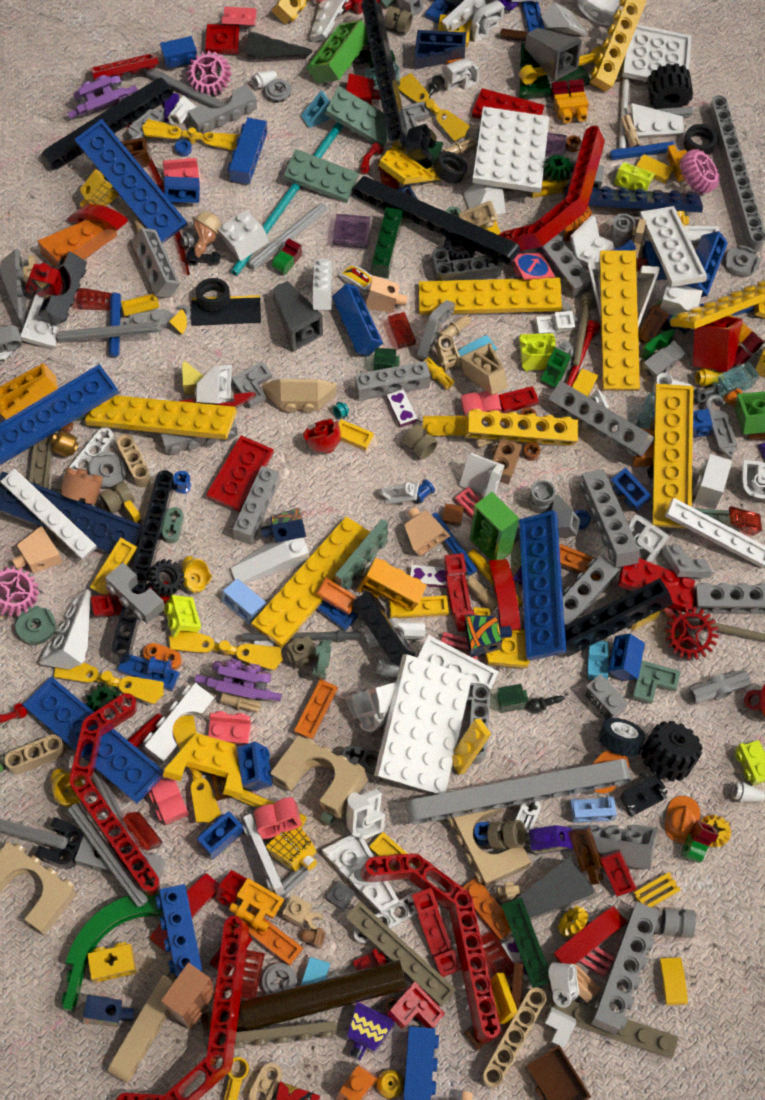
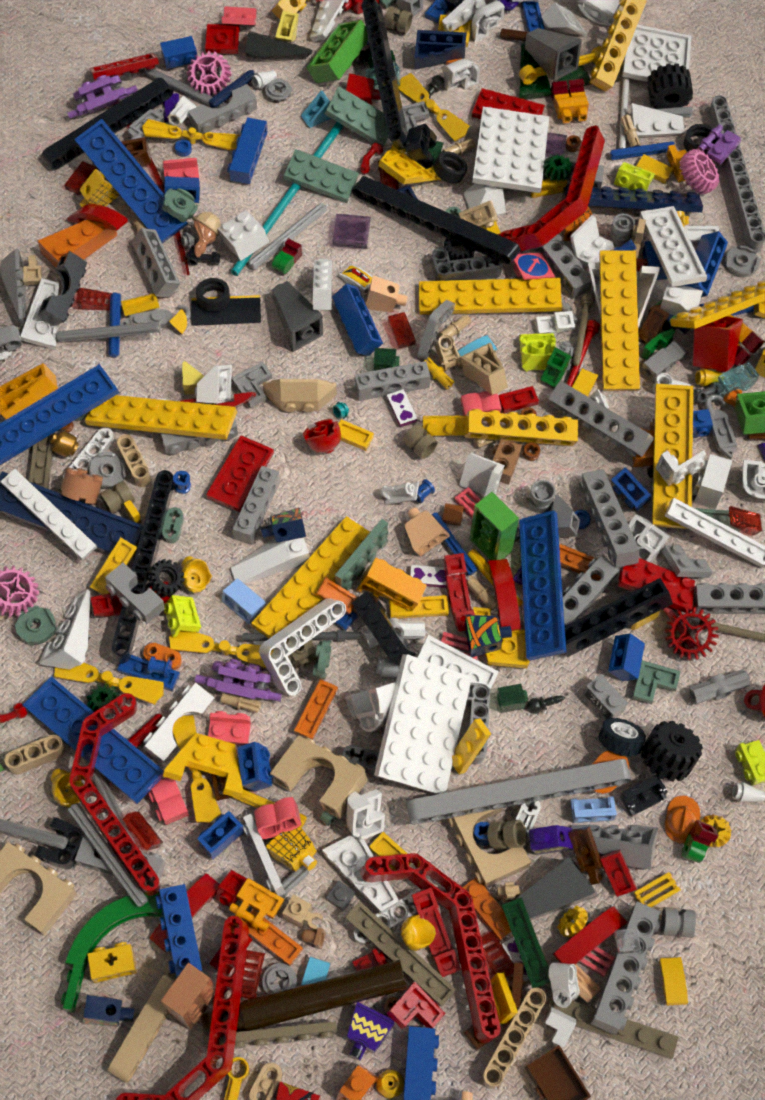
(37, 552): light nougat torso -> none
(44, 281): red torso -> none
(79, 177): none -> clear red plate
(183, 211): none -> sand green plate
(227, 92): none -> dark blue axle
(287, 27): none -> light yellow slope
(296, 640): none -> white beam
(386, 242): dark green arch -> none
(417, 933): none -> yellow piece
(598, 660): medium azure slope -> none
(627, 941): none -> clear tile
(646, 416): clear light blue plate -> none
(674, 473): none -> white bracket
(723, 147): none -> medium lavender plate

